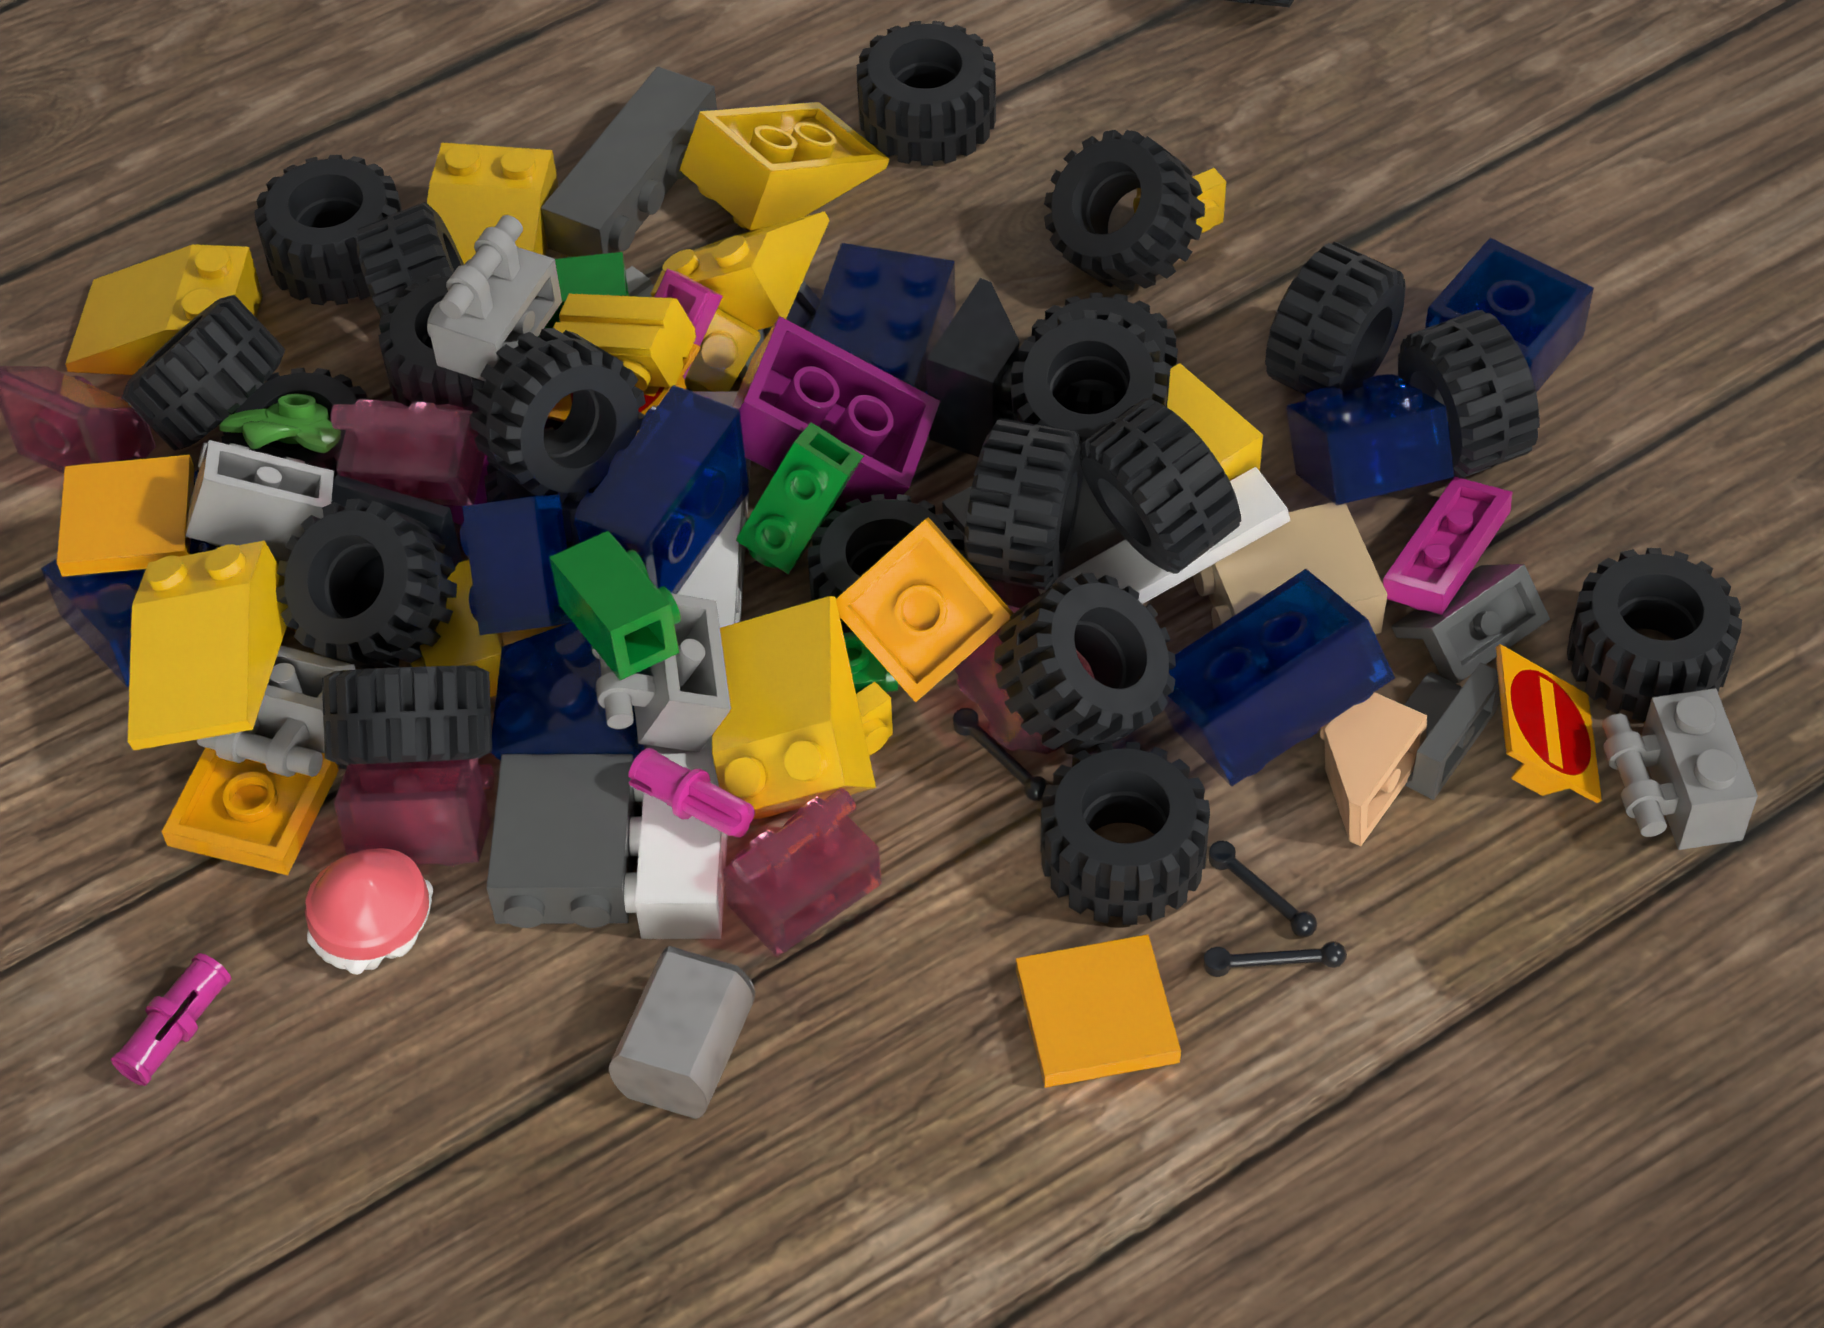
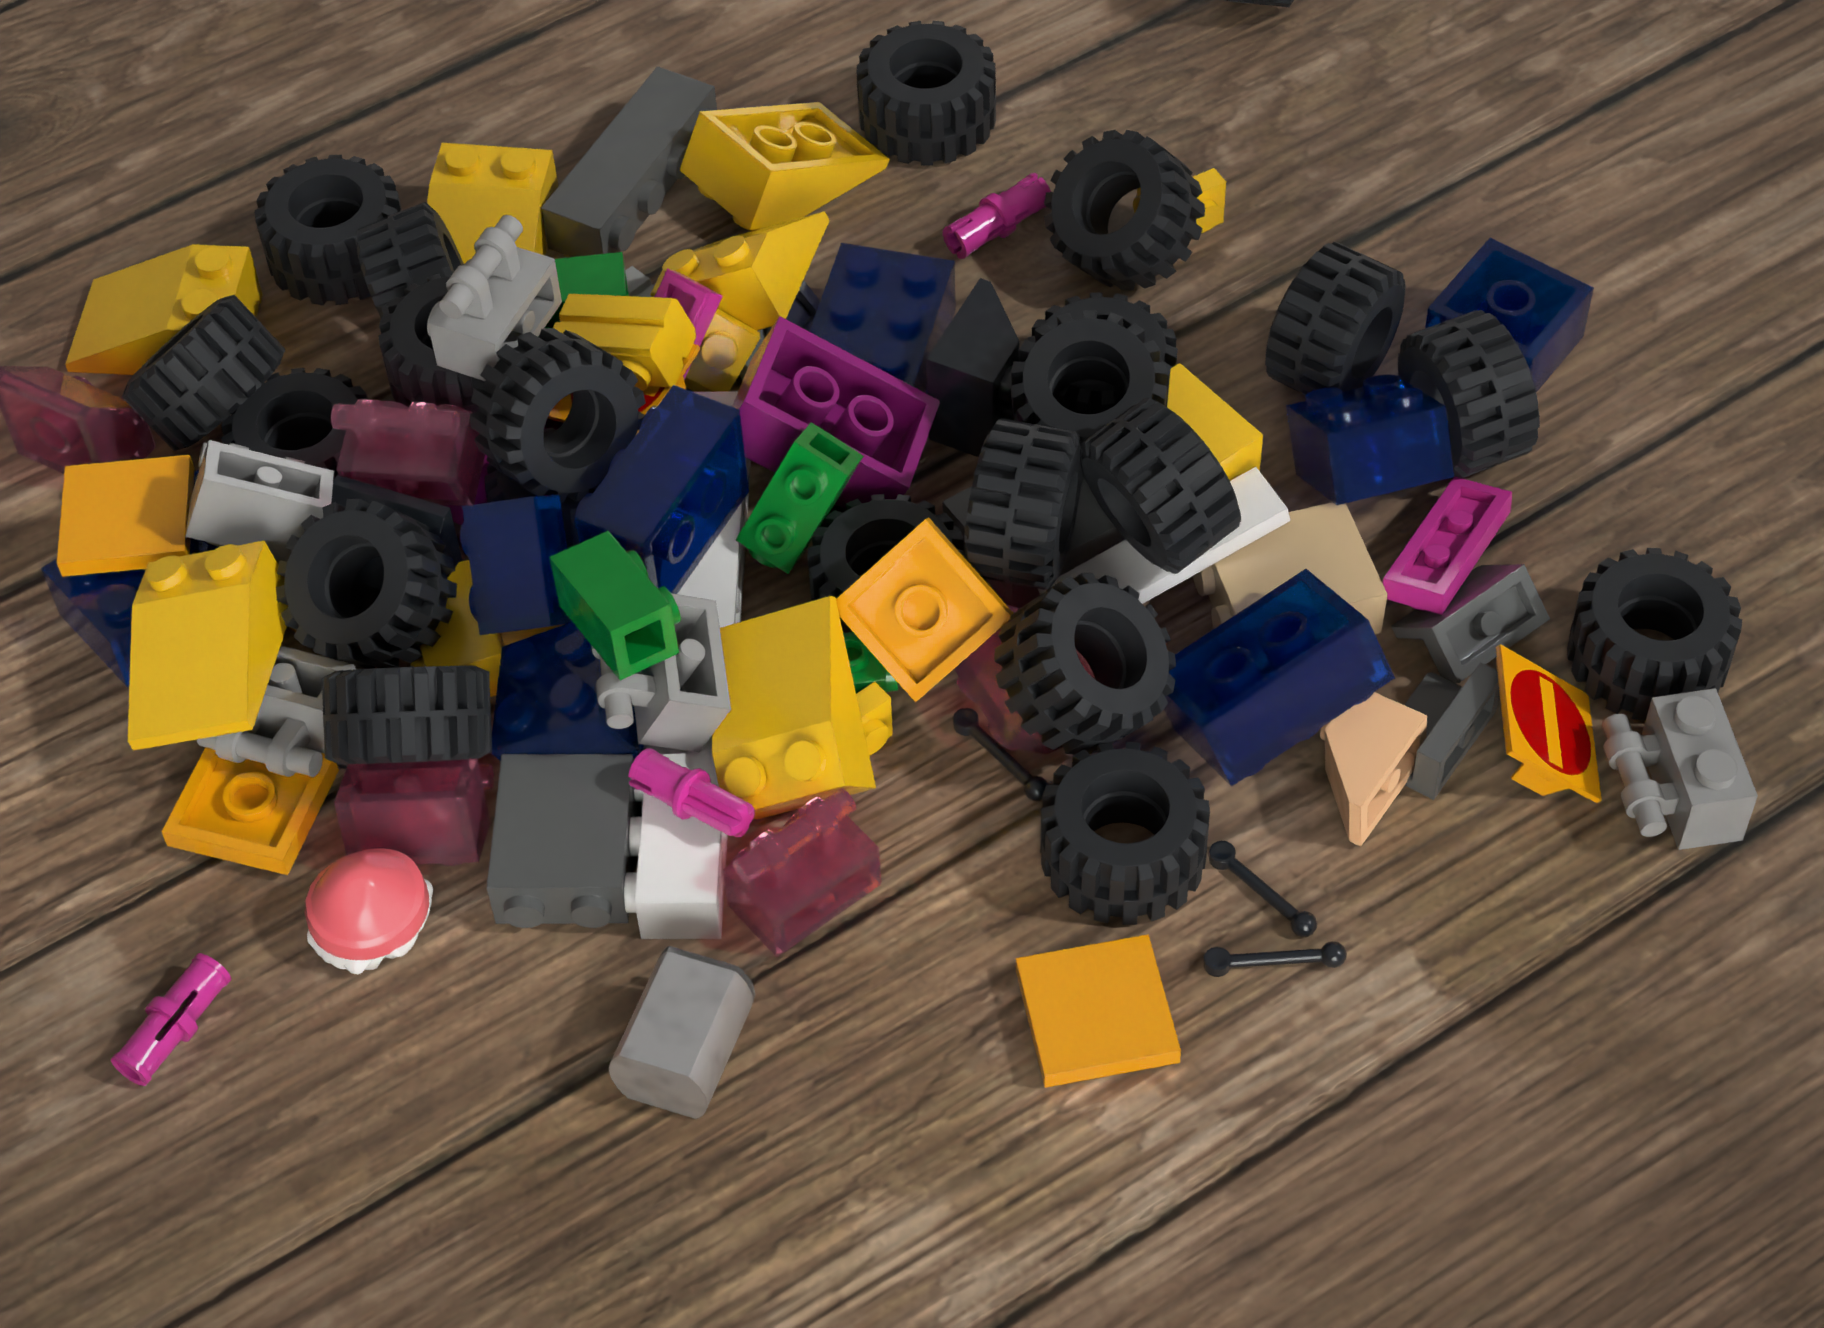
(290, 421): bright green plate -> none
(996, 216): none -> dark pink pin

